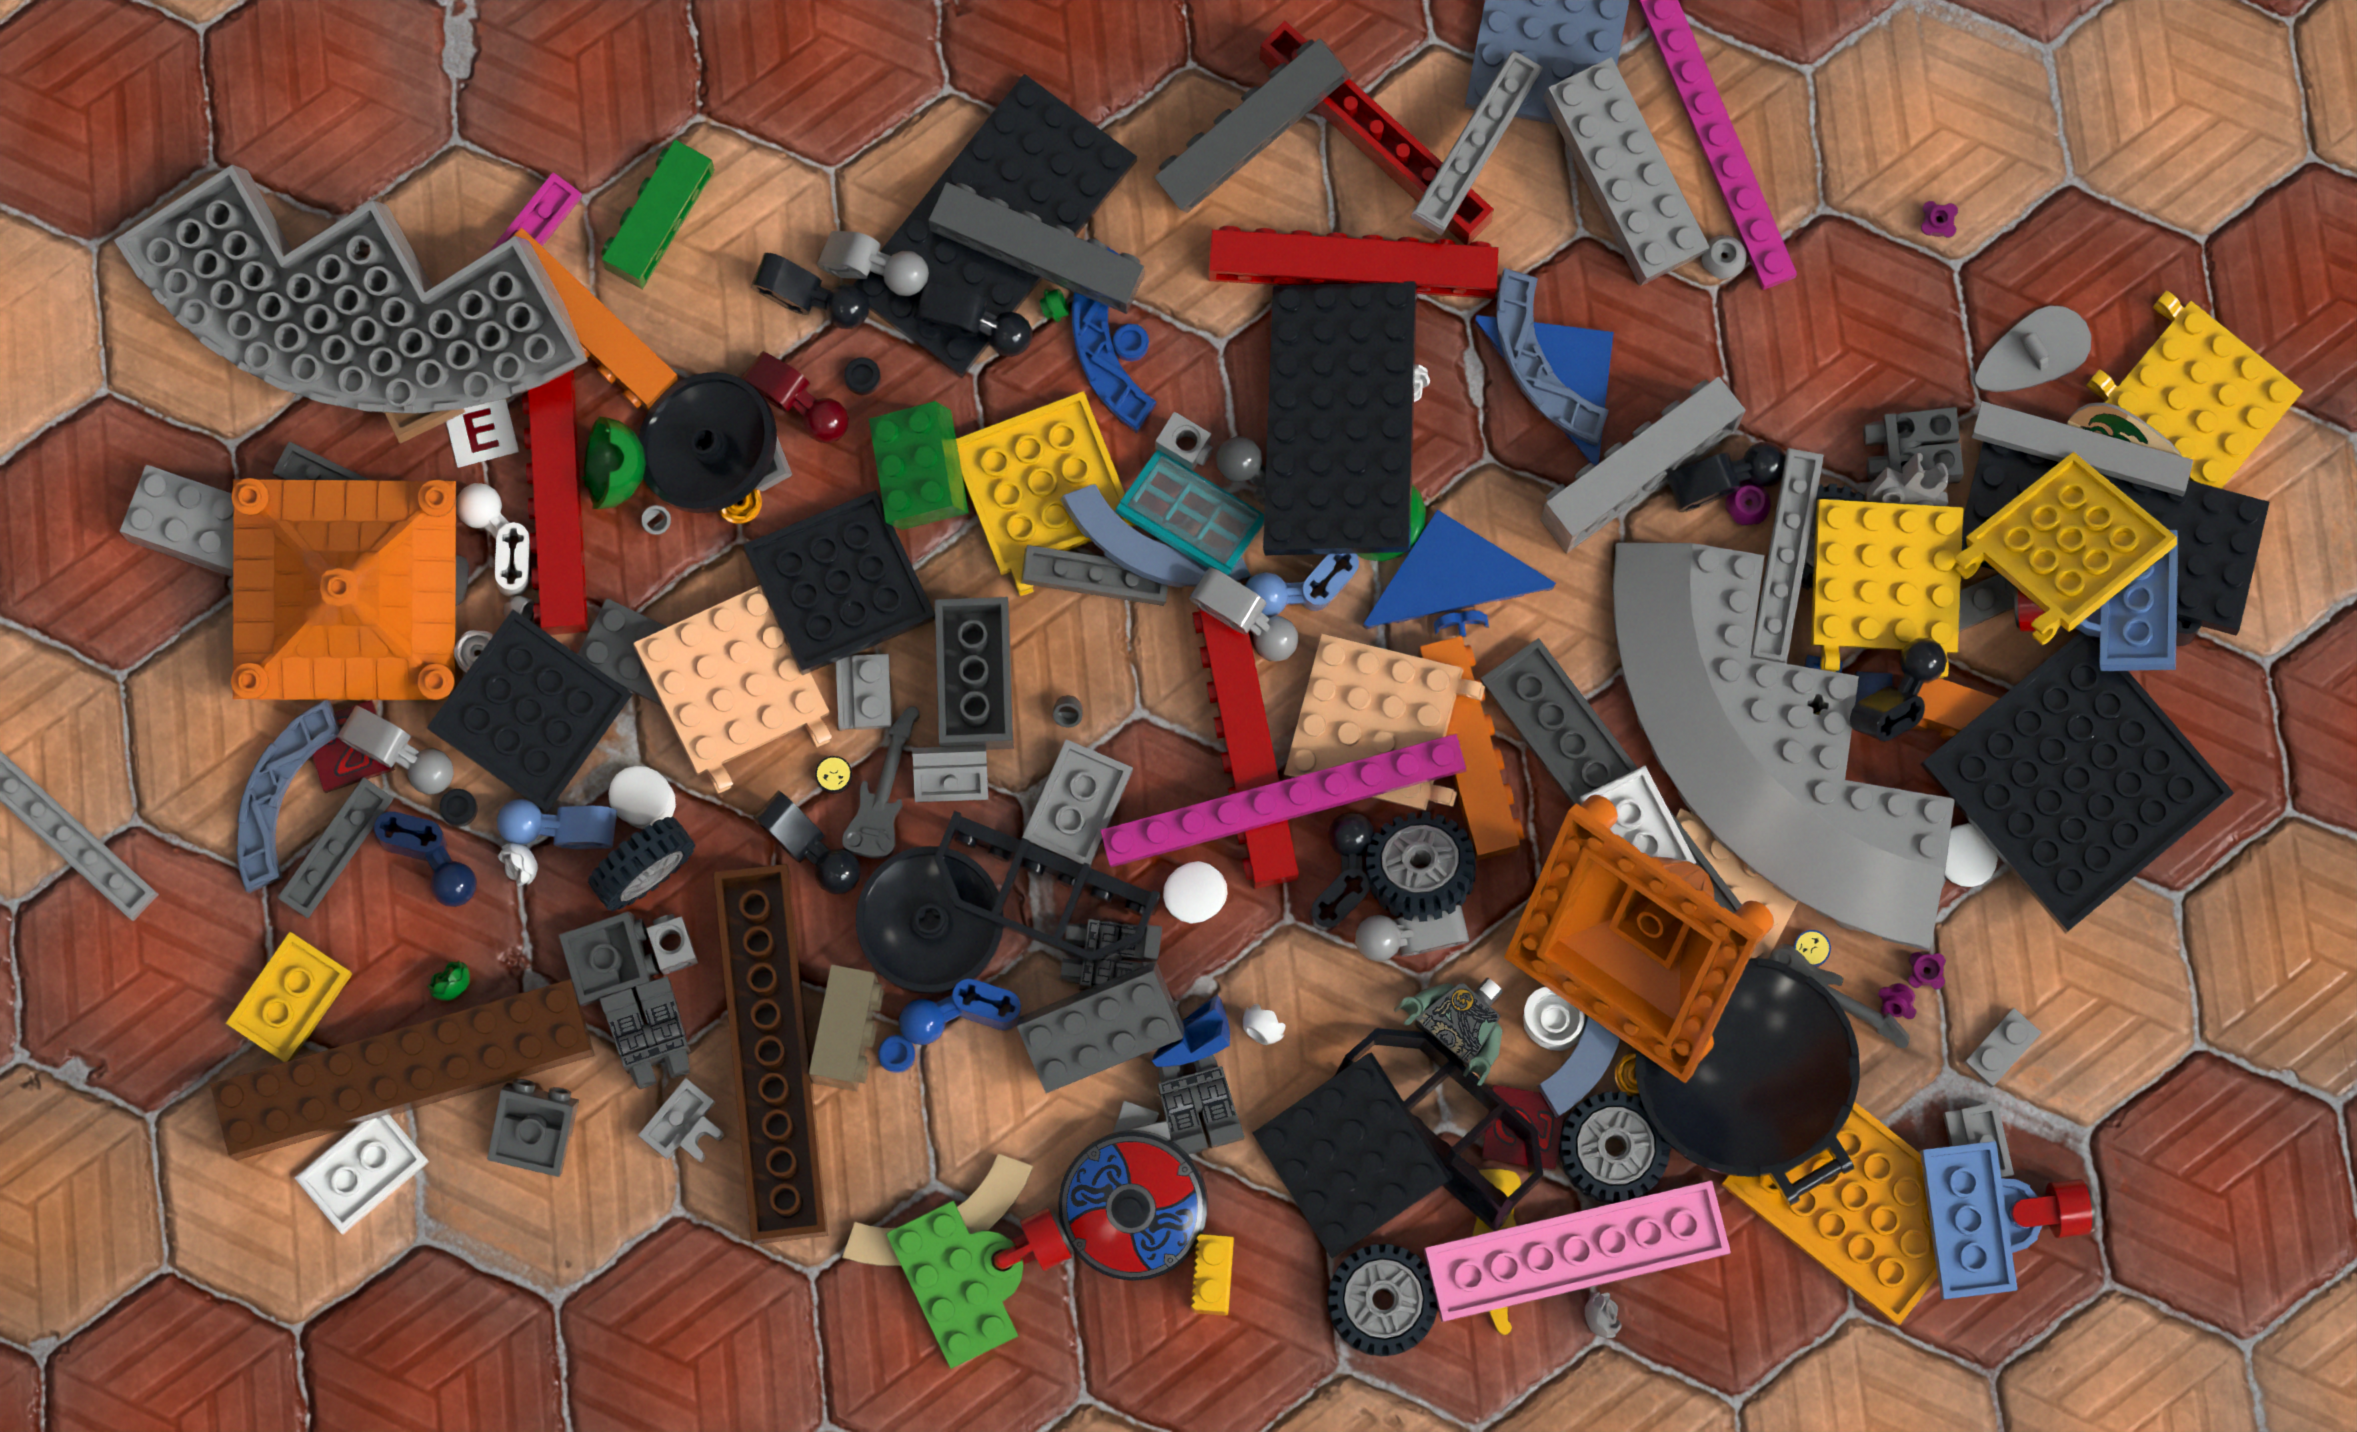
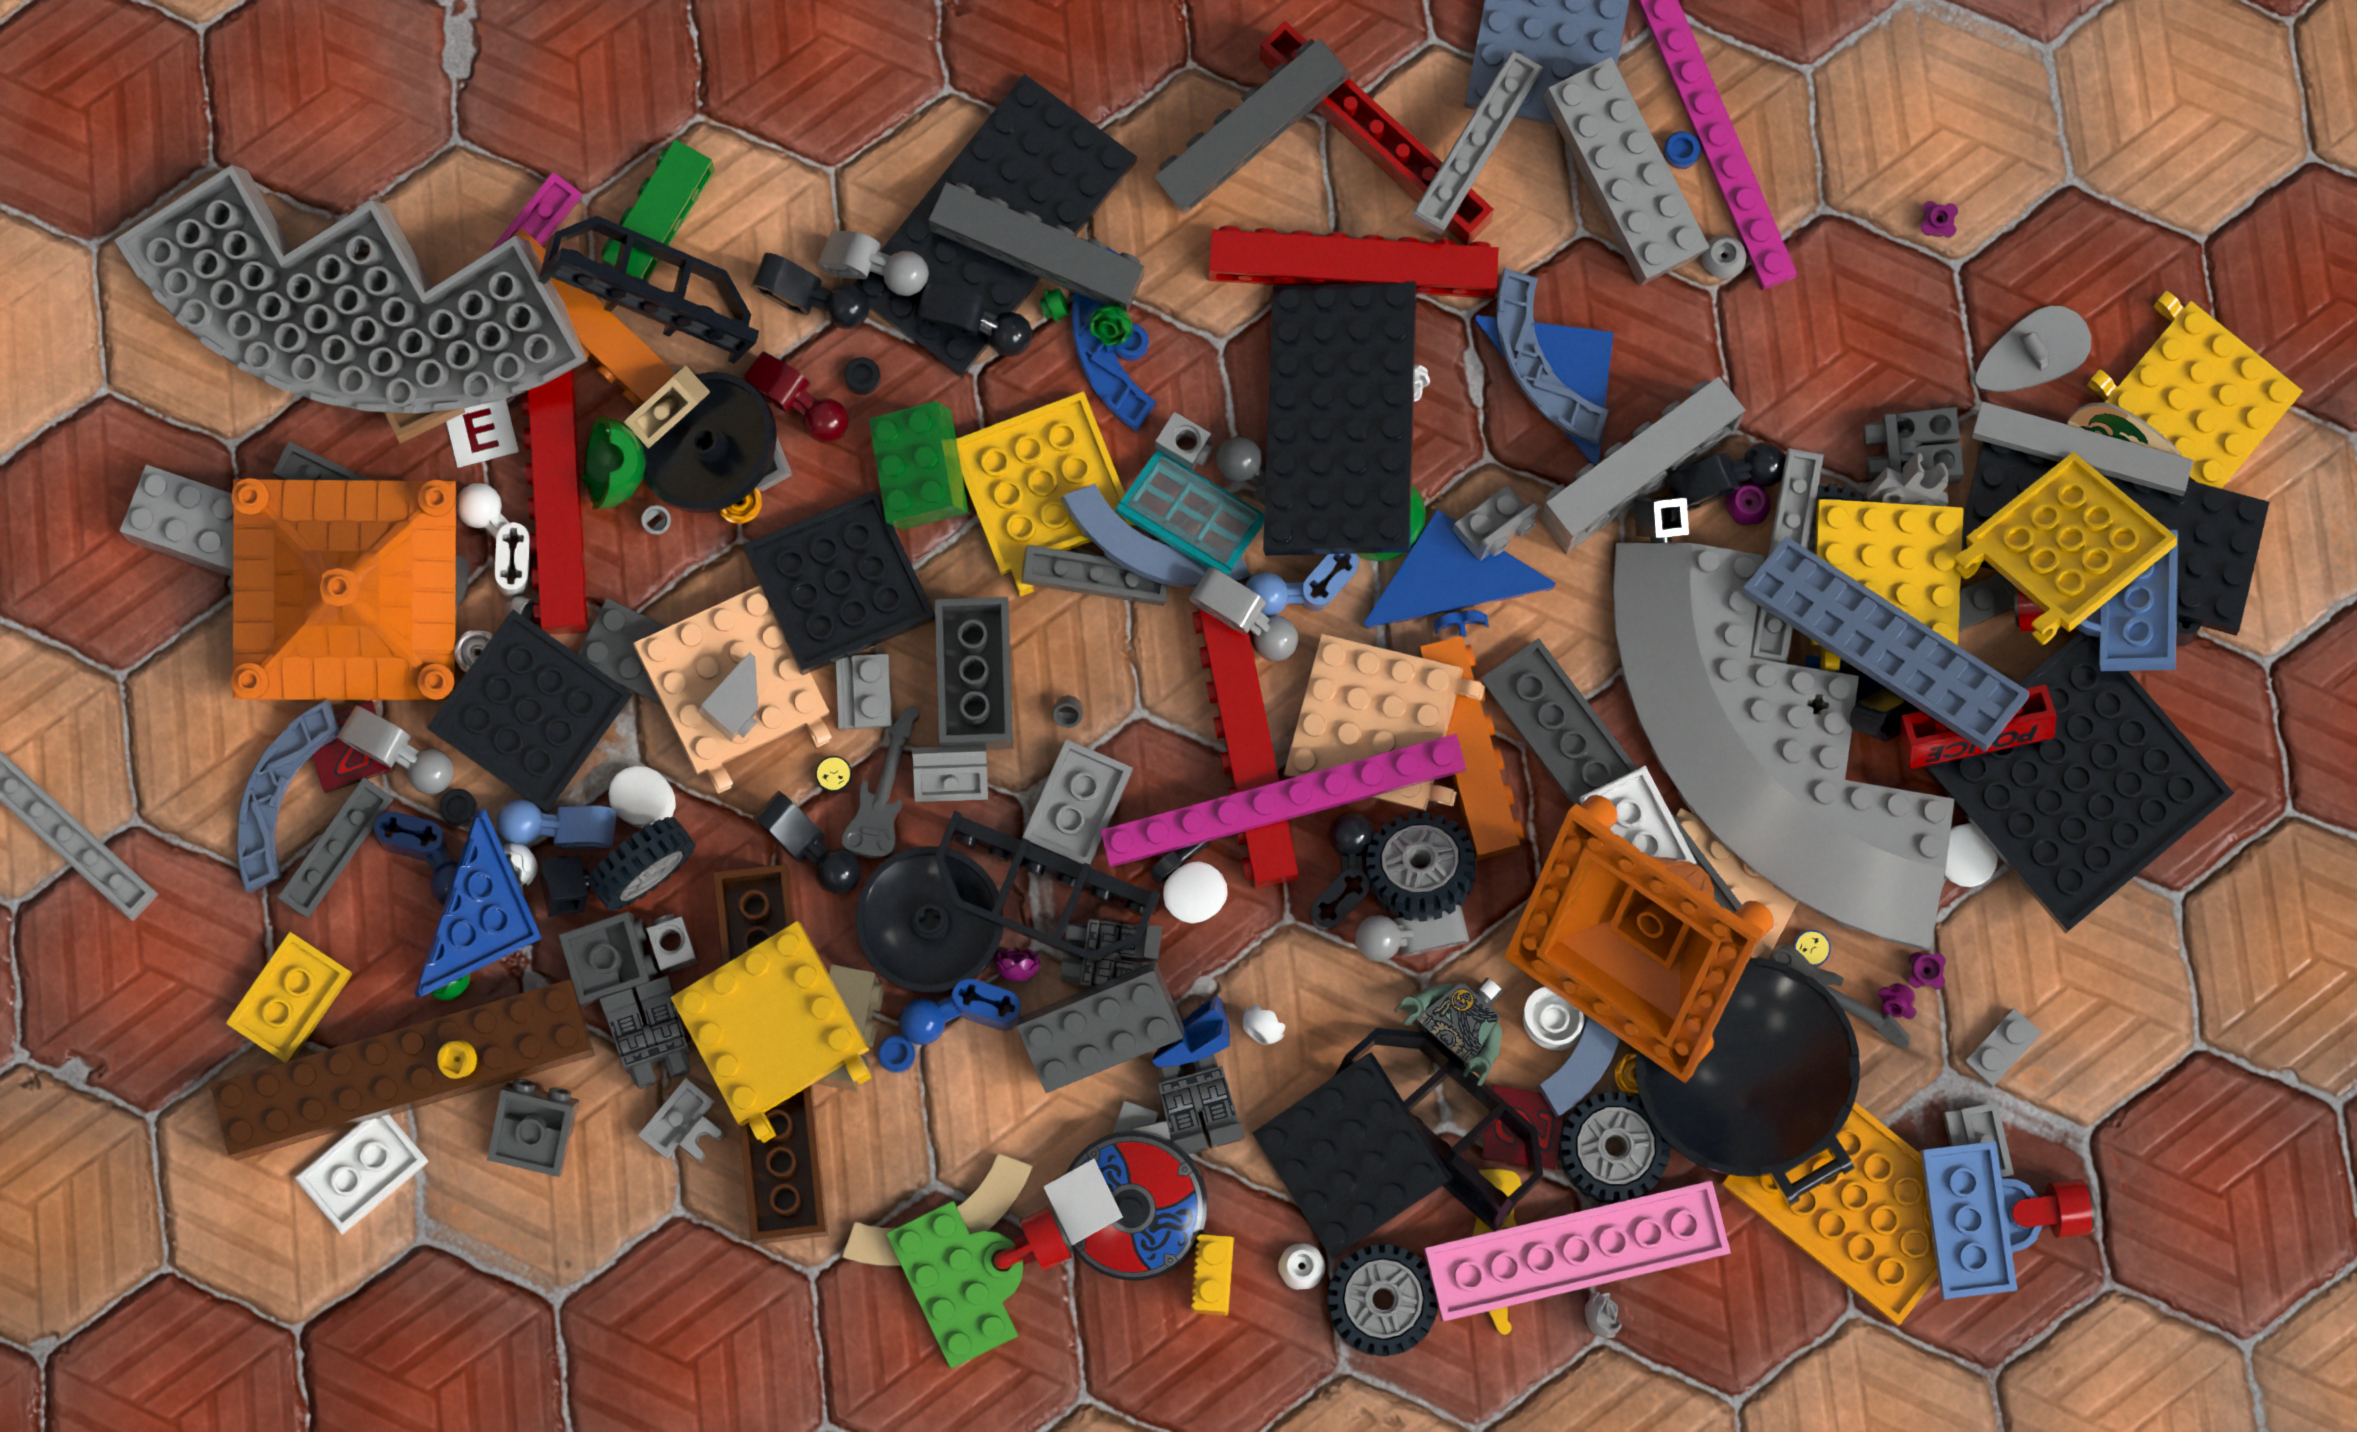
(457, 1059): none -> yellow tile
(482, 913): none -> blue tile
(564, 885): none -> black brick
(647, 300): none -> black plate
(667, 406): none -> tan slope
(734, 701): none -> light grey slope
(771, 1026): none -> yellow plate
(1017, 965): none -> magenta plate
(1083, 1201): none -> white sticker
(1111, 325): none -> green plate
(1174, 860): none -> black bar
(1298, 1278): none -> white plate
(1494, 523): none -> light grey bracket
(1661, 518): none -> black brick
(1681, 150): none -> blue tile
(1886, 643): none -> sand blue plate
(1931, 742): none -> red brick

